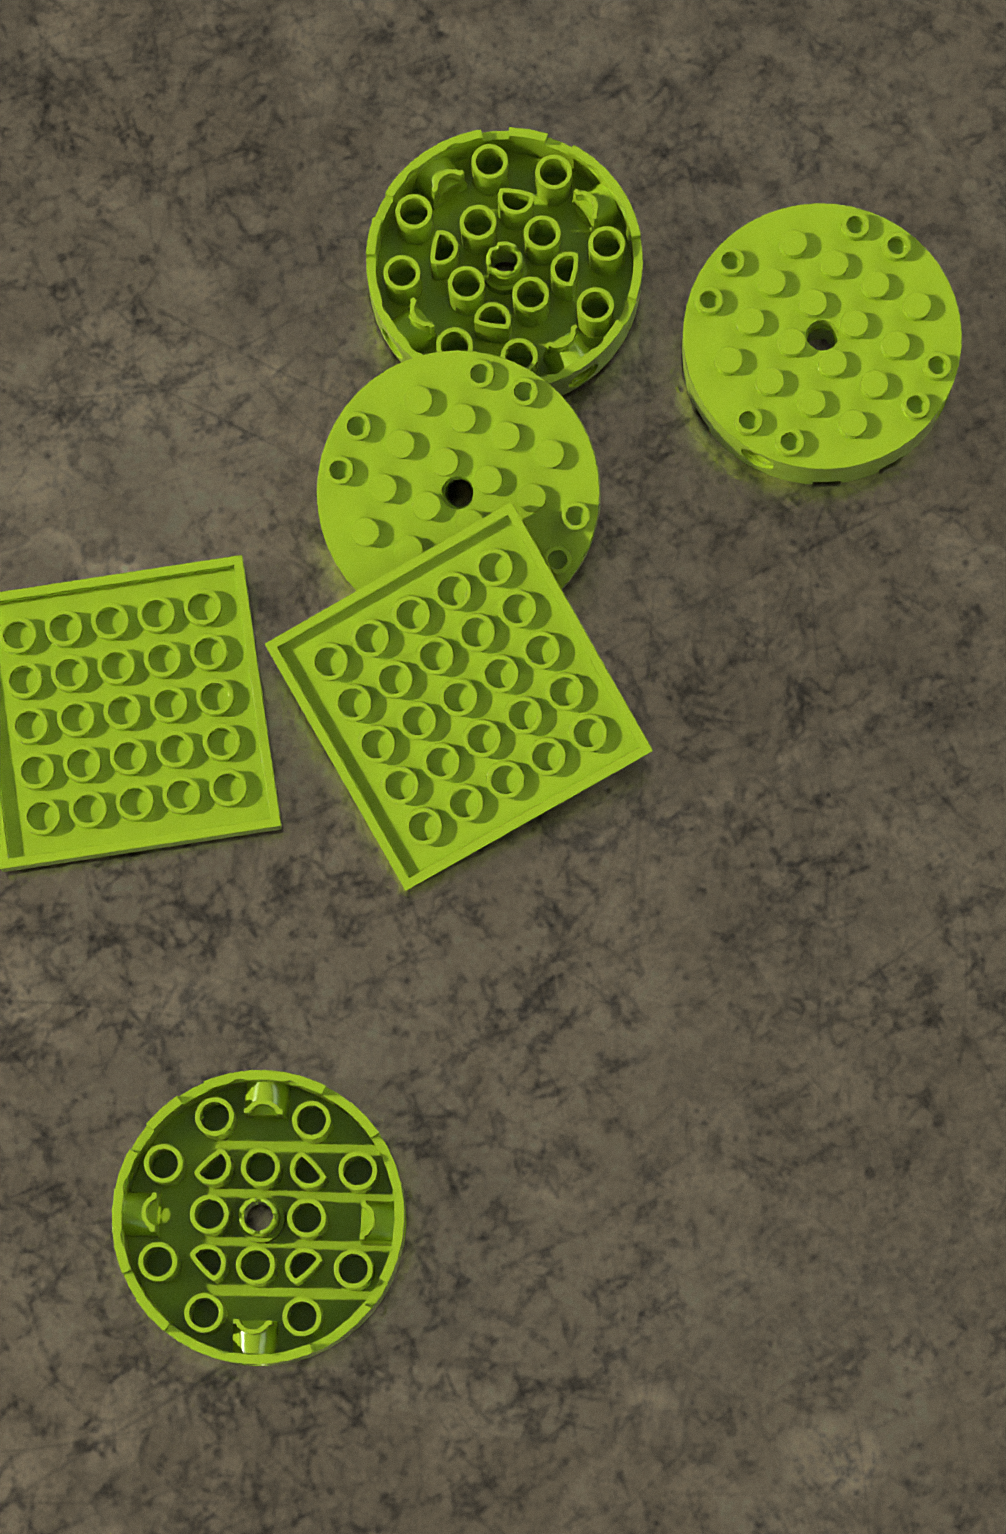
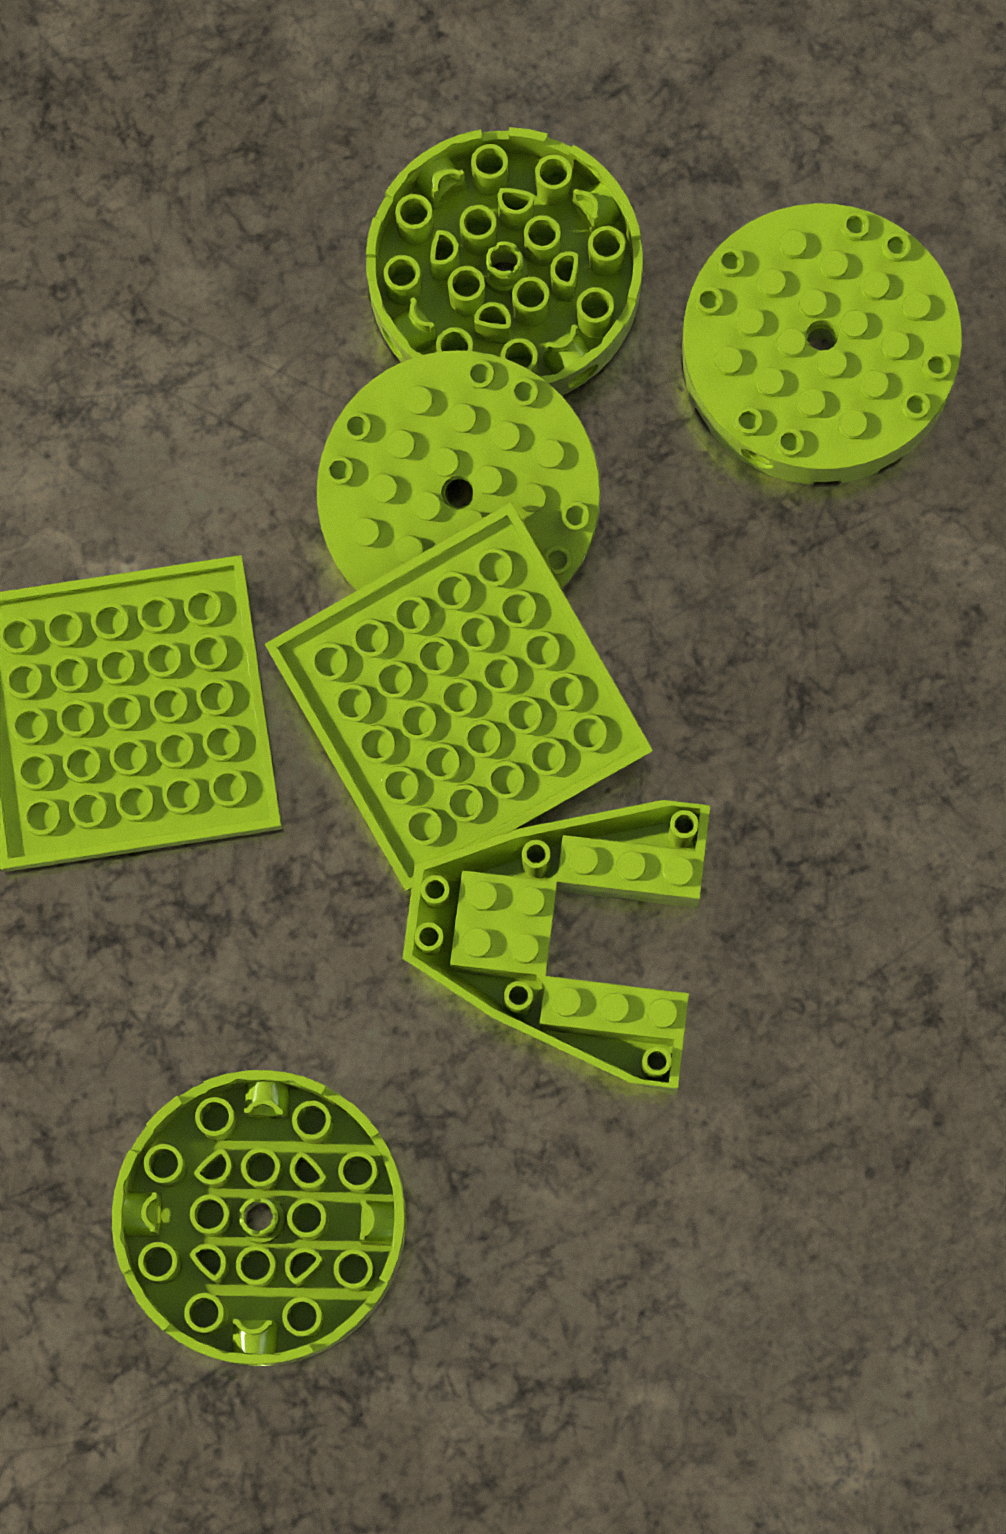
(487, 924): none -> lime piece

